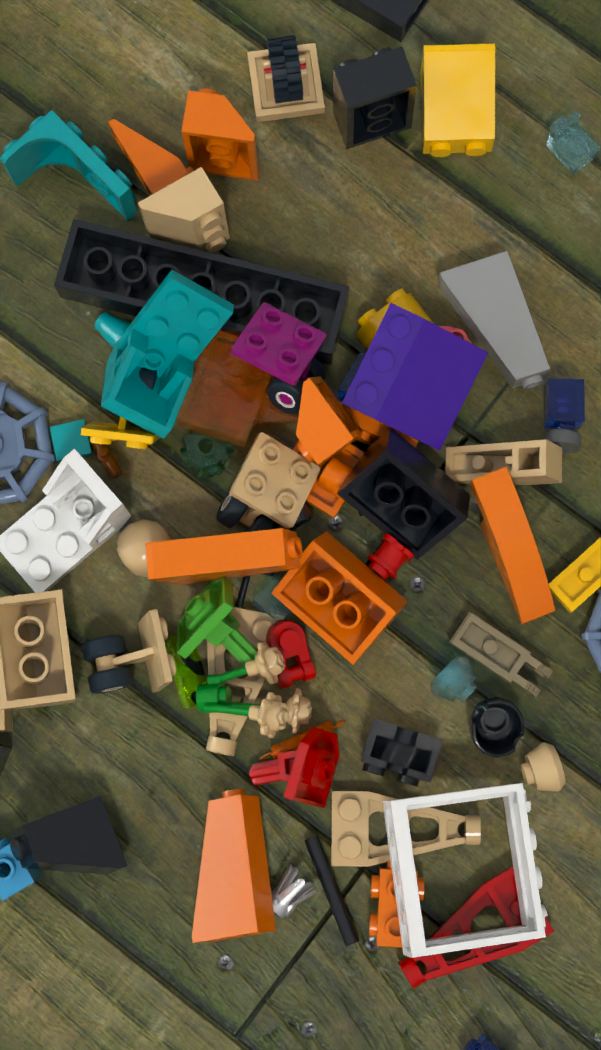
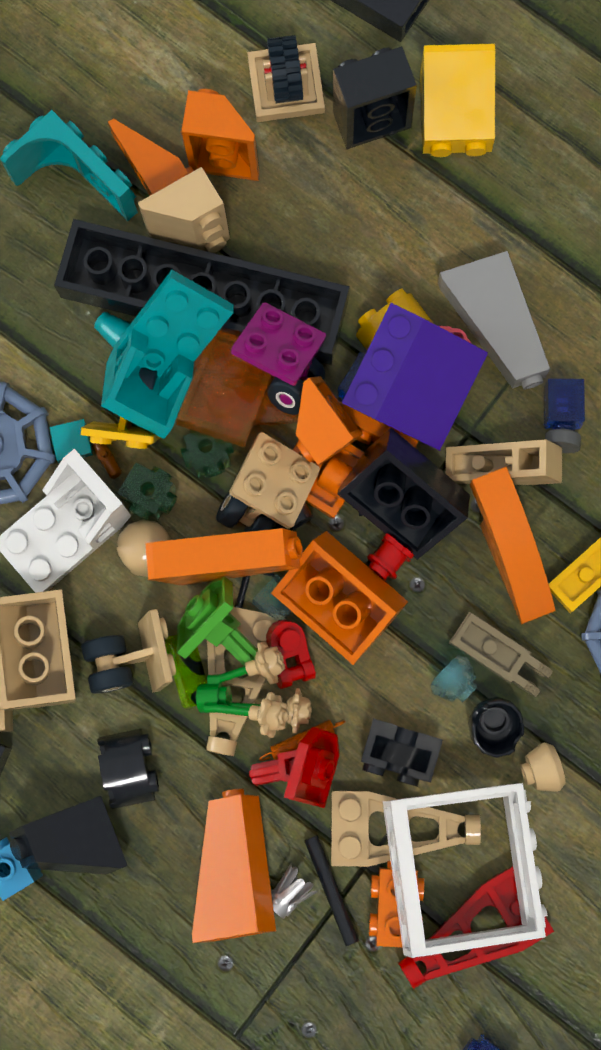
(126, 769): none -> black cylinder
(139, 483): none -> clear green brick
(571, 143): clear light blue bracket -> none

